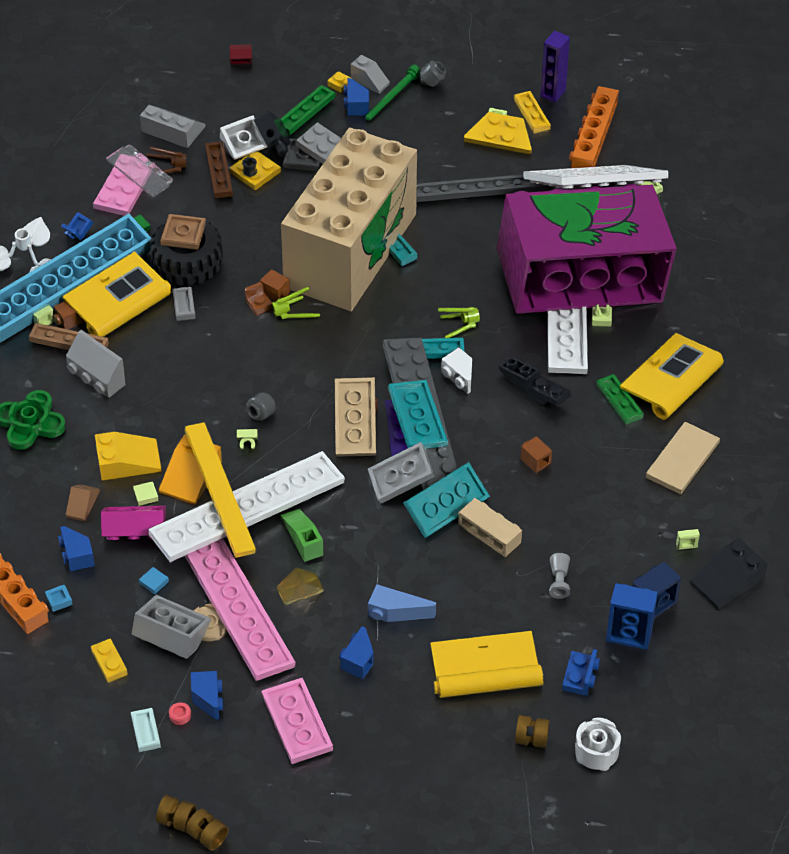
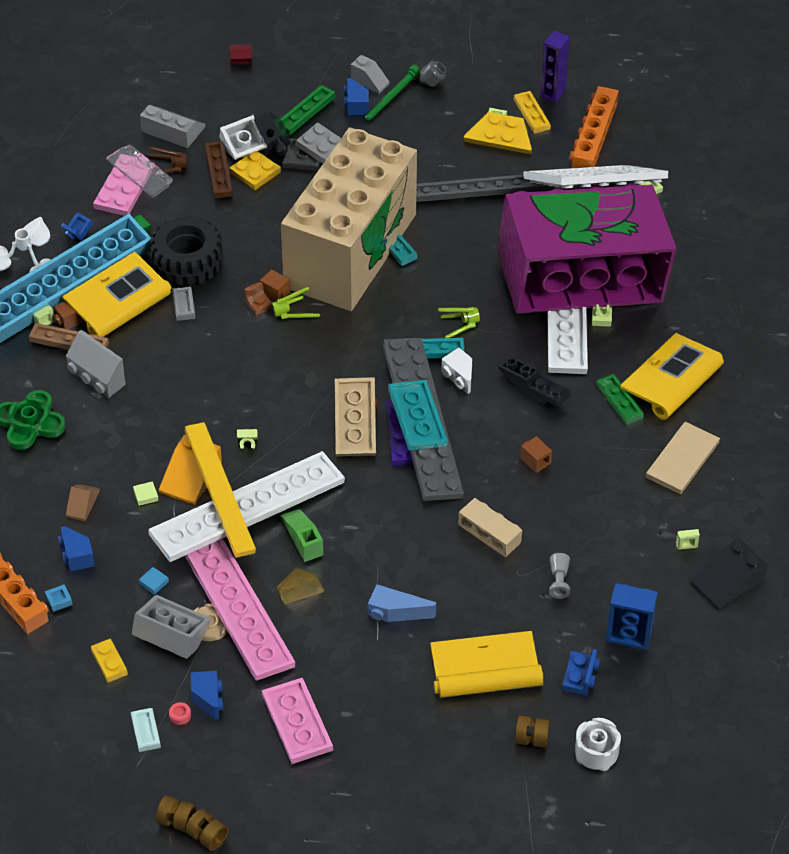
(126, 455): yellow slope -> none
(130, 521): dark pink slope -> none
(183, 231): medium nougat plate -> none
(249, 166): black axle -> none
(261, 406): dark grey head -> none
(338, 81): yellow plate -> none
(358, 656): blue slope -> none
(401, 472): light grey plate -> none
(445, 499): teal tile -> none
(665, 582): dark blue brick -> none

